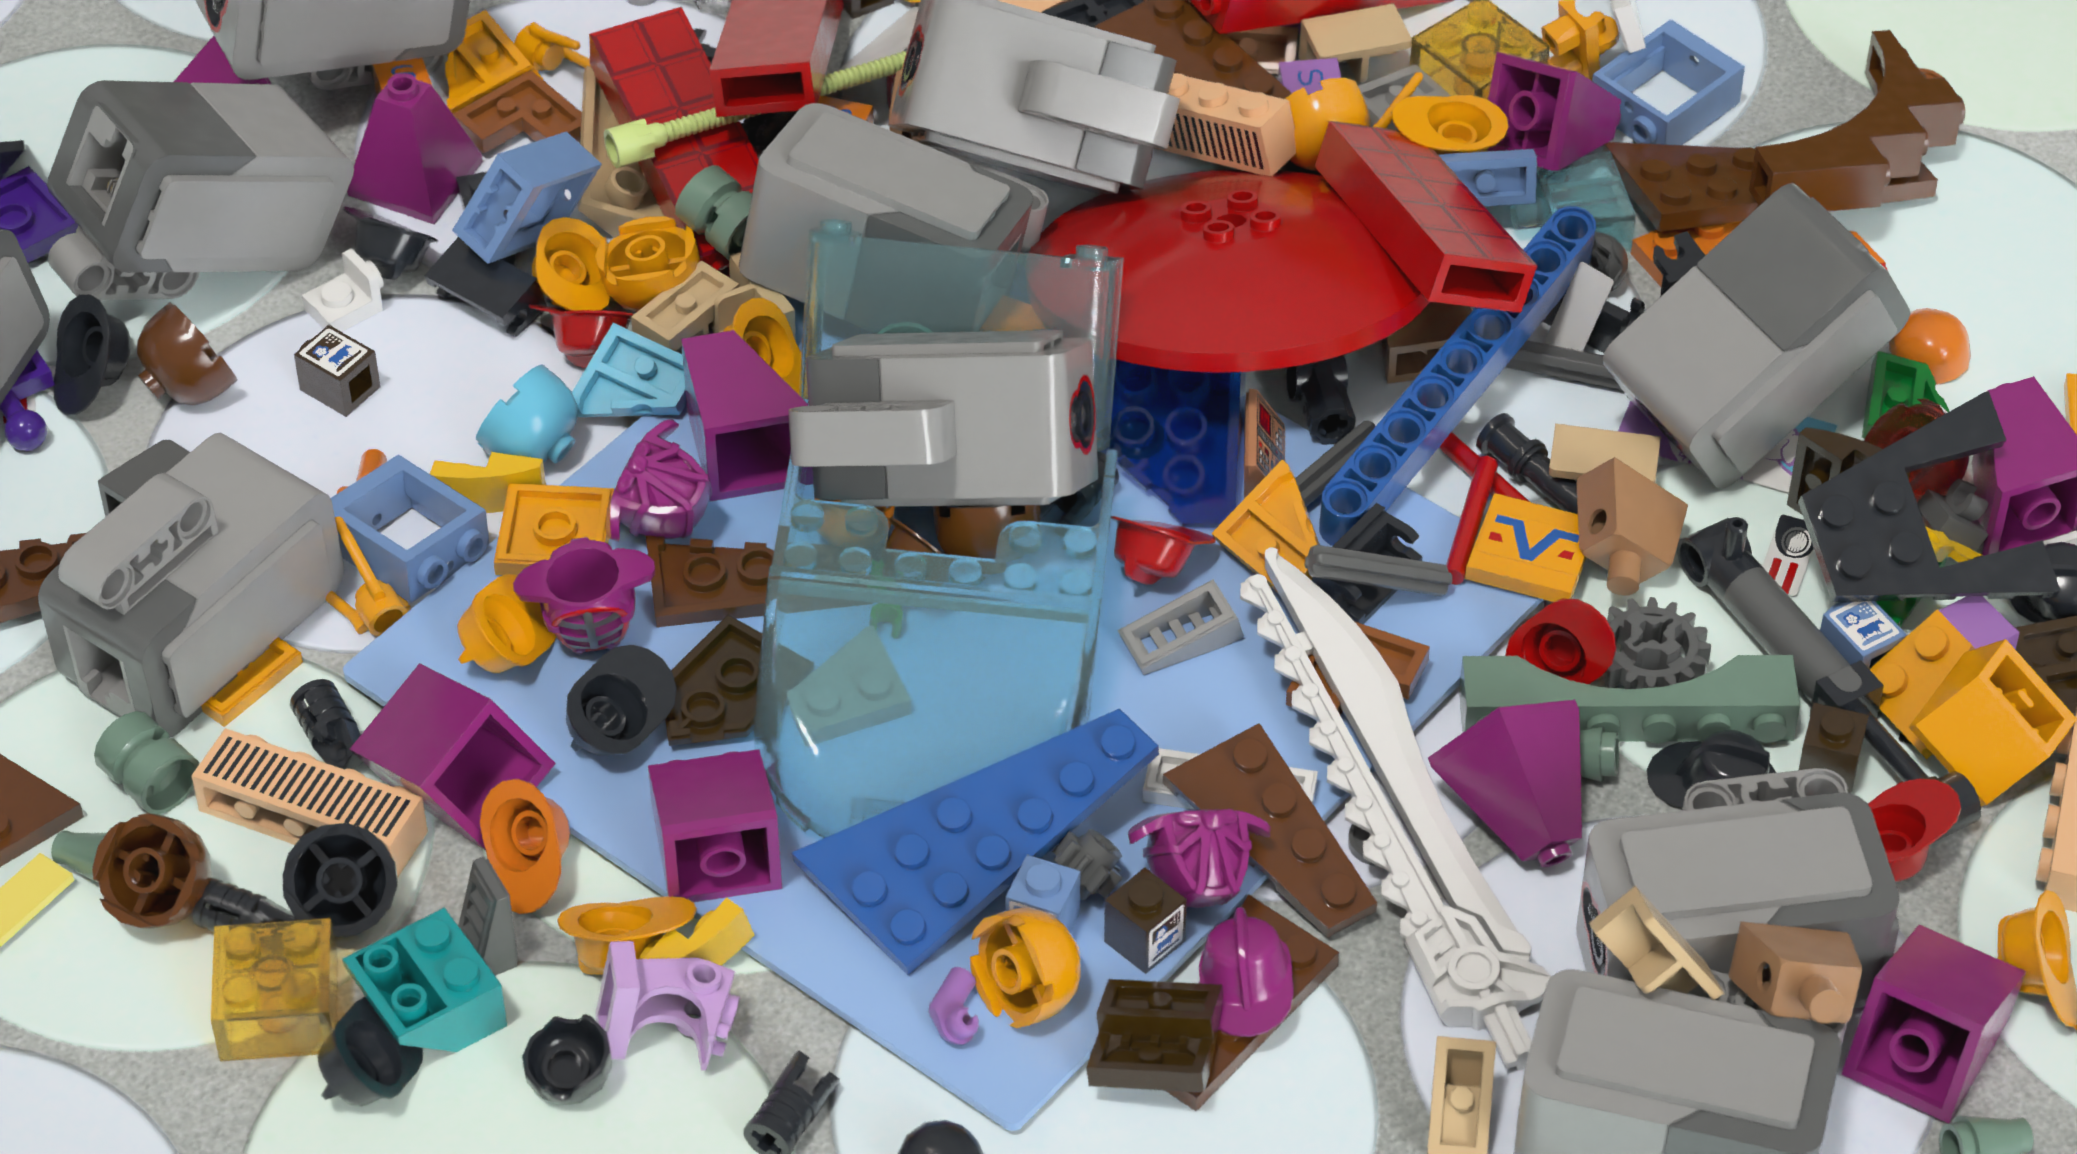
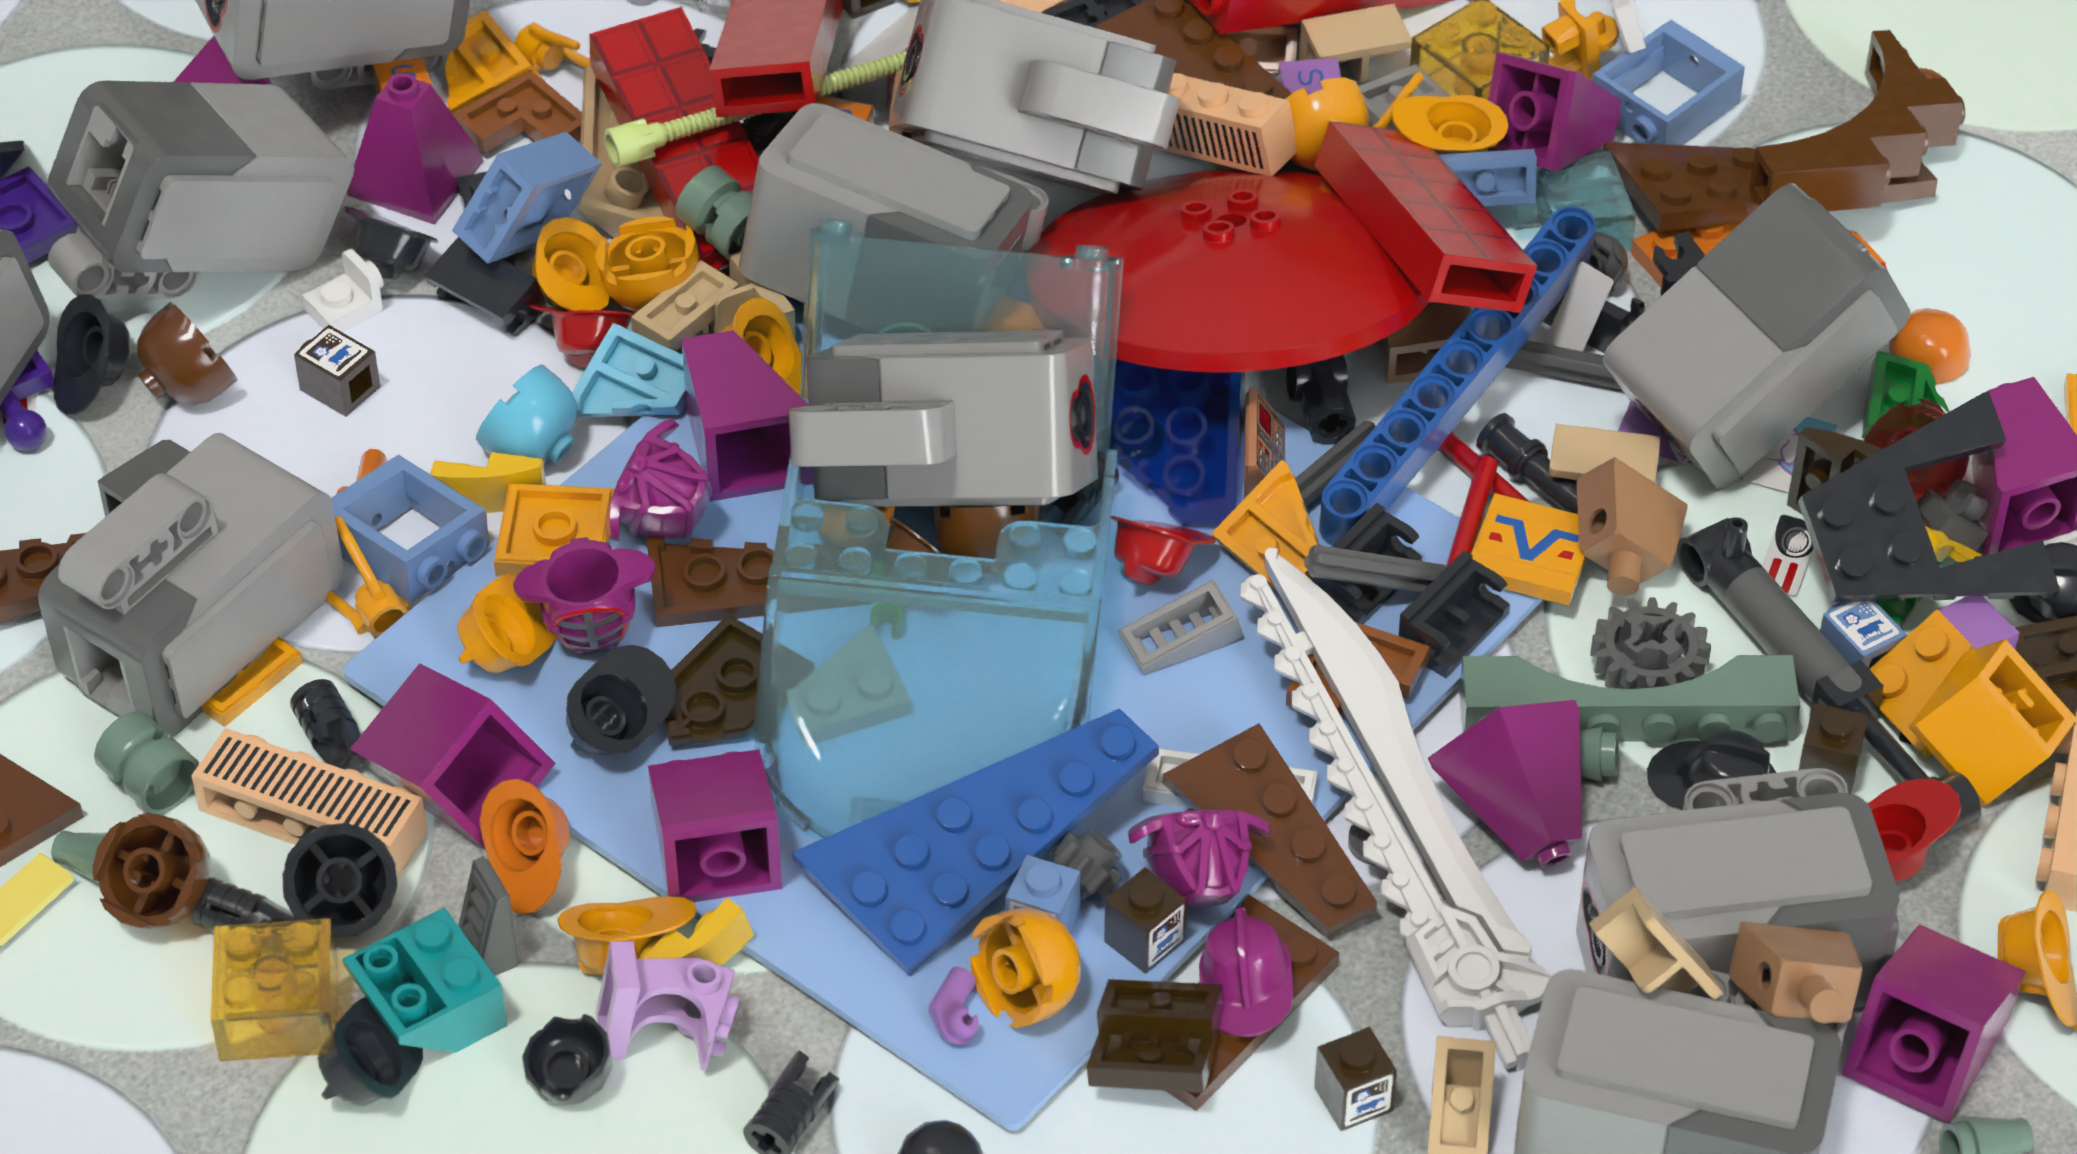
(1355, 1079): none -> dark brown brick
(1455, 613): none -> black hinge
(1566, 641): red piece -> none

